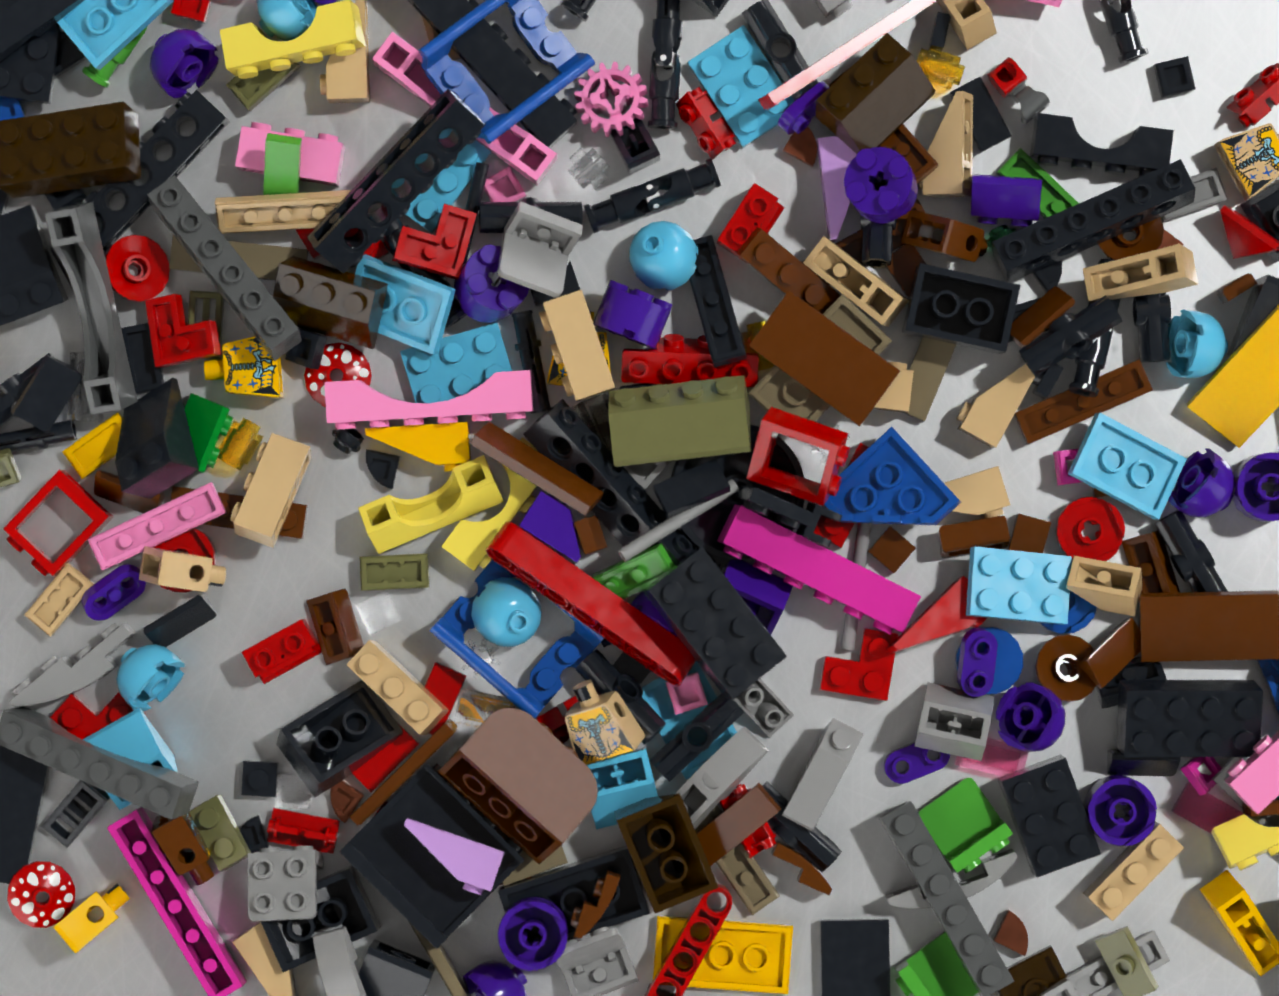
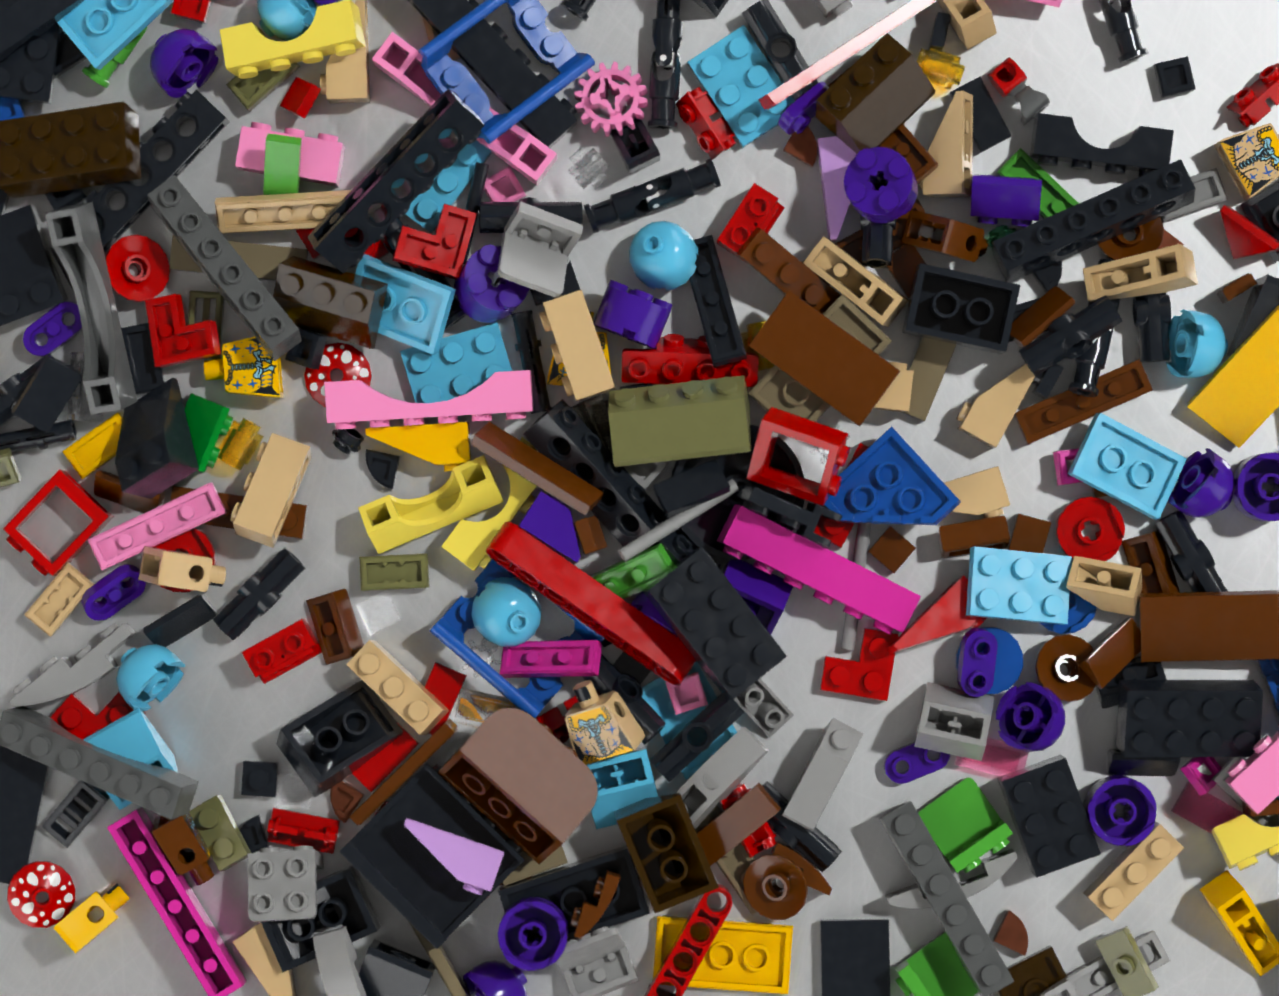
(54, 327): none -> dark purple plate
(259, 593): none -> black piece
(300, 97): none -> red tile
(552, 659): none -> dark pink tile
(764, 893): none -> reddish brown dish

